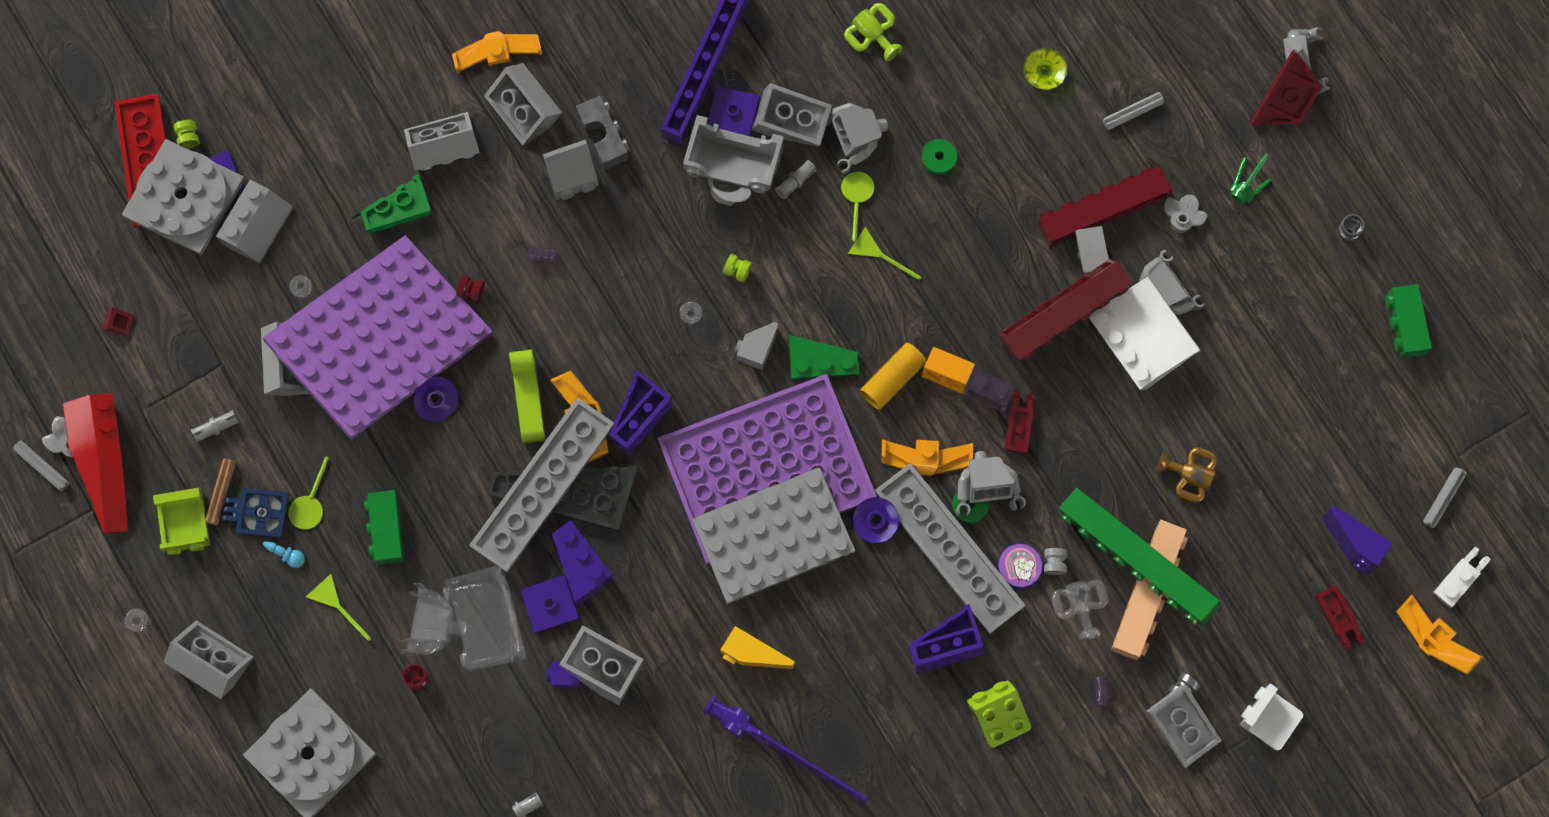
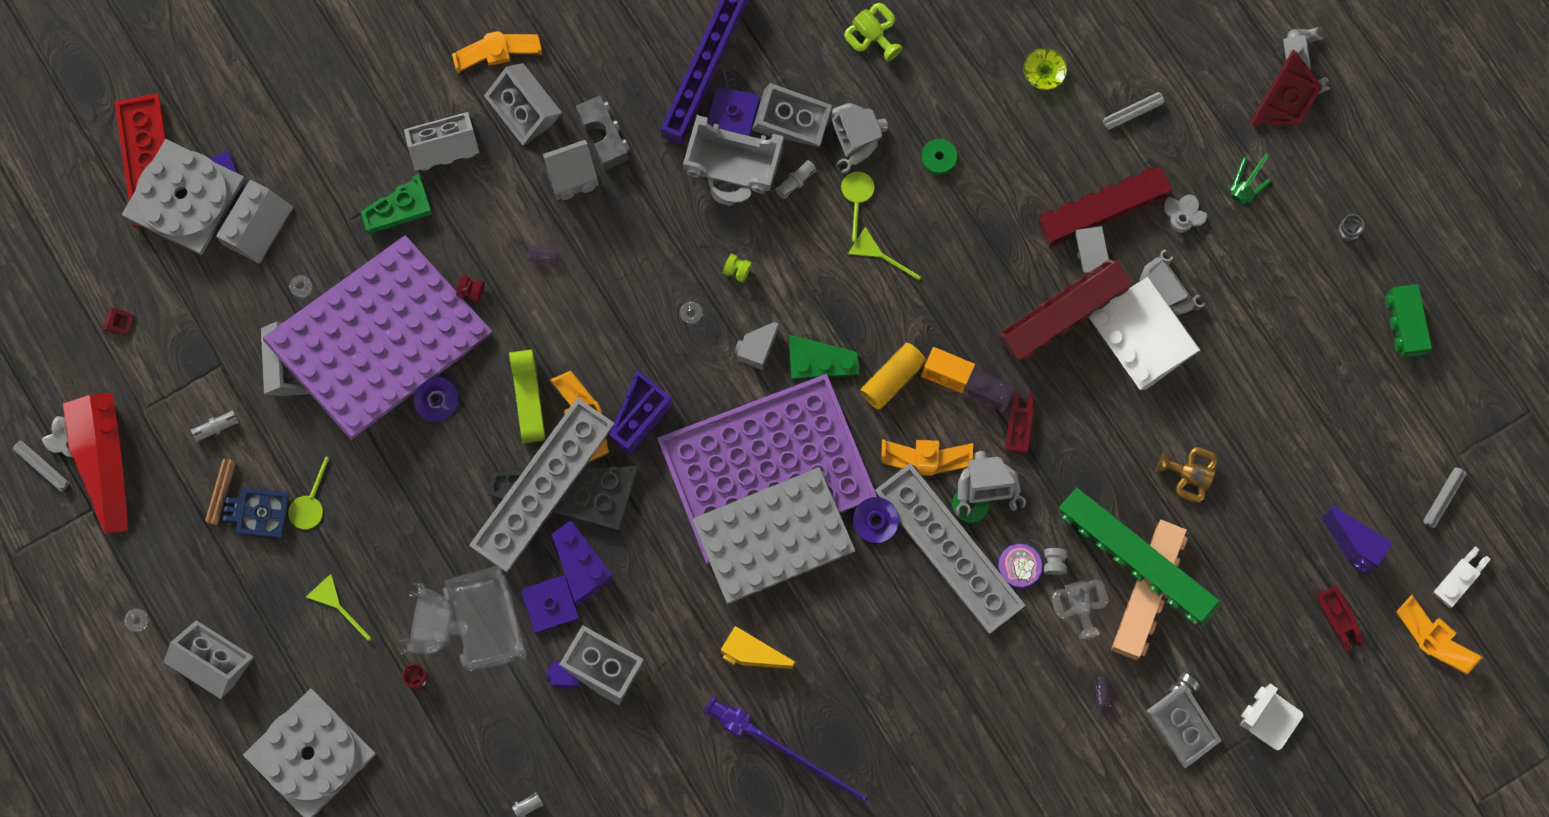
(182, 521): lime panel -> none
(186, 133): lime wheel -> none
(293, 557): medium azure bar -> none
(384, 527): green brick -> none
(948, 643): dark purple wedge -> none
(1000, 713): lime bracket -> none

